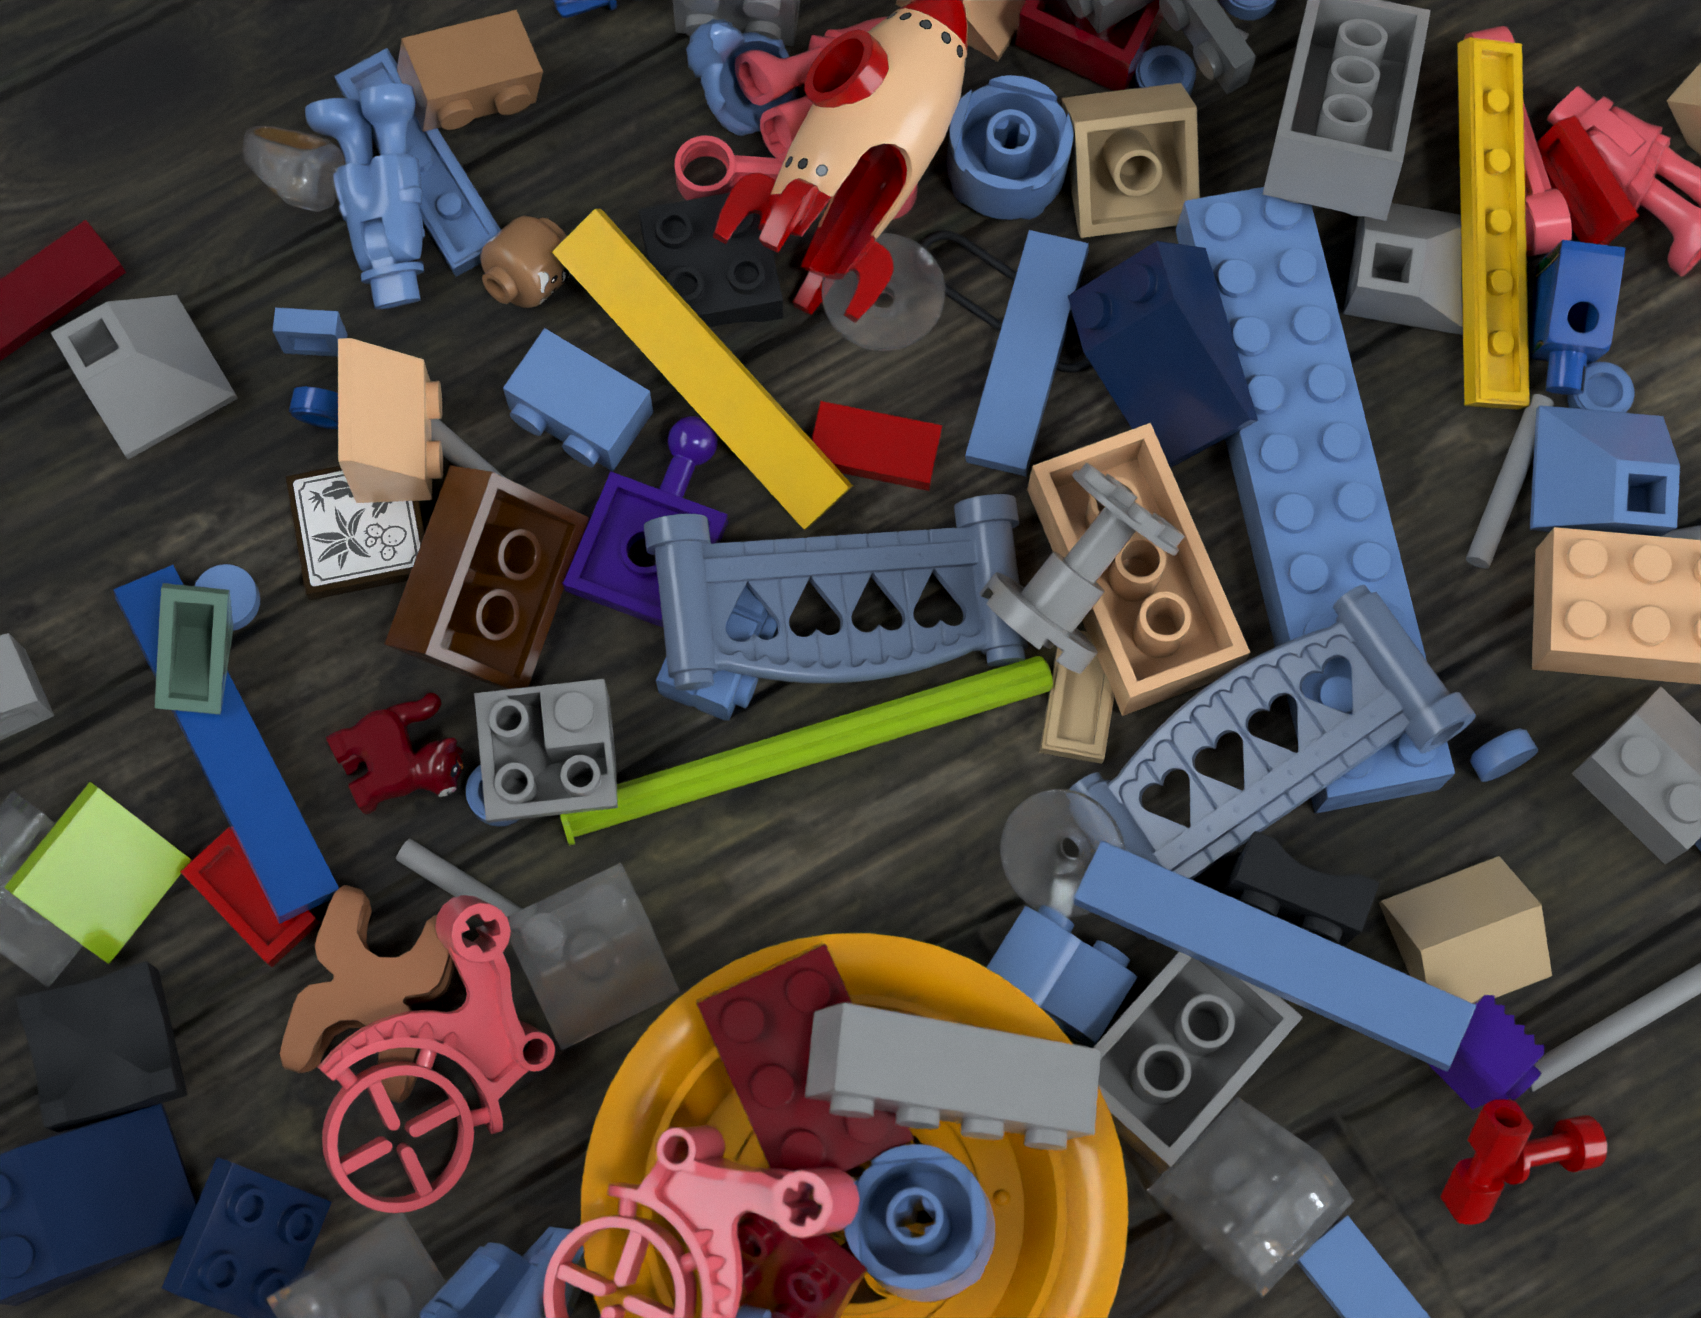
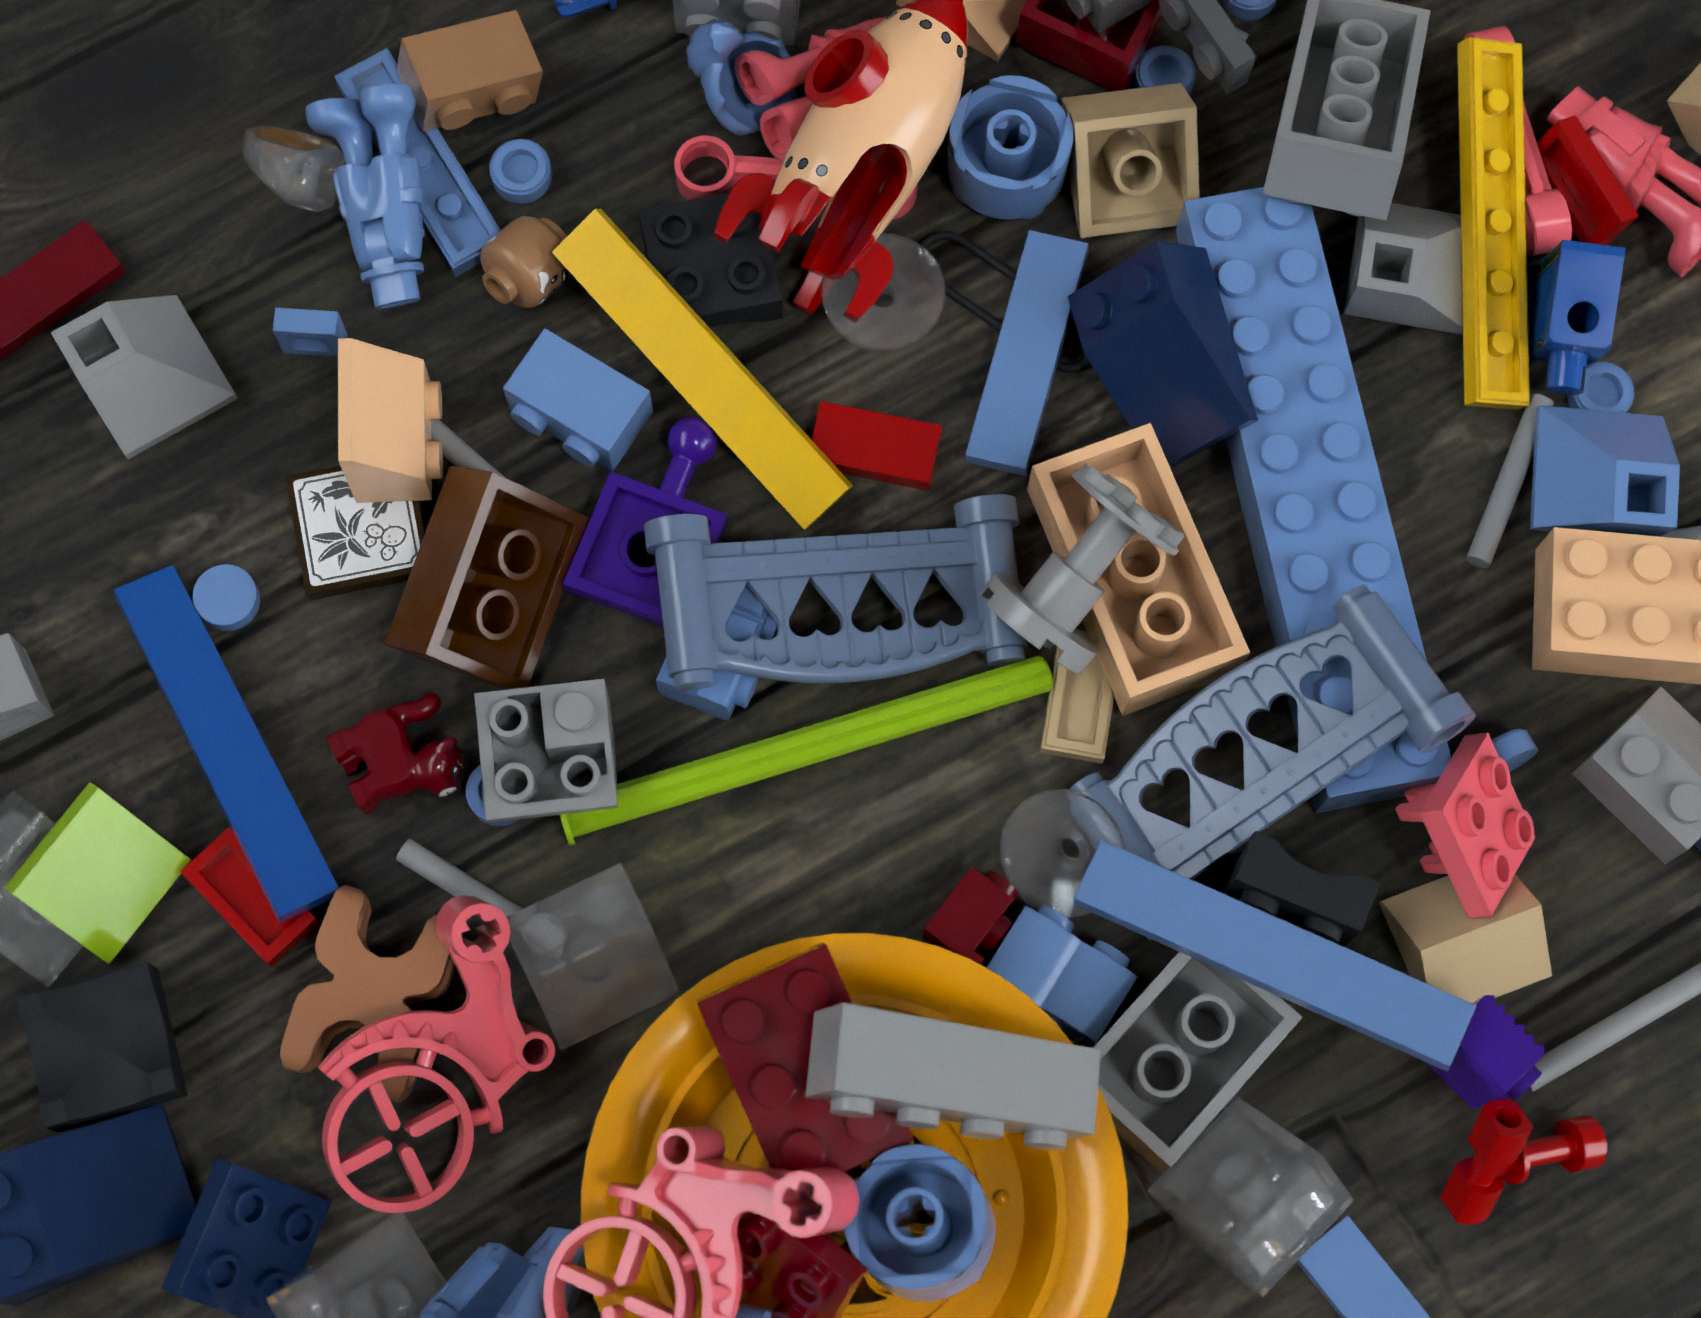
(193, 648): sand green slope -> none
(315, 406): blue tile -> none
(520, 171): none -> medium blue tile
(973, 915): none -> dark red brick
(1473, 824): none -> coral plate

